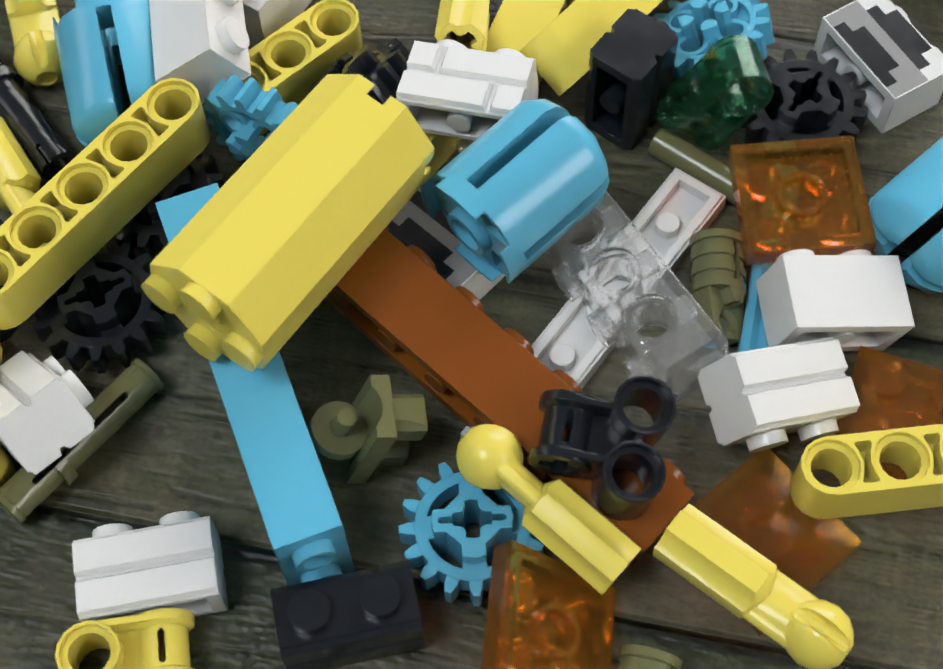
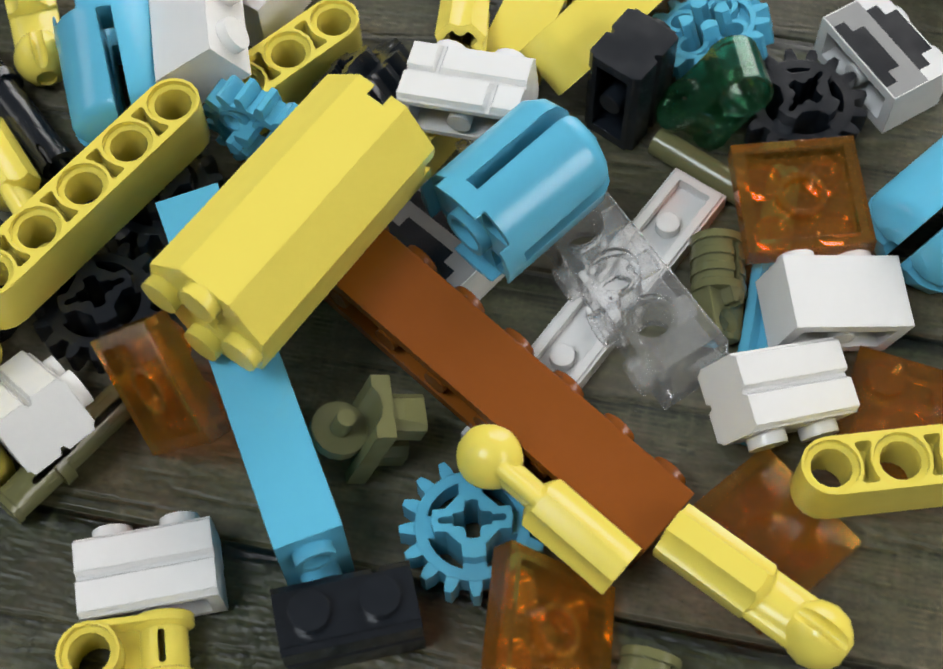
(162, 384): none -> clear orange plate
(606, 440): black piece -> none

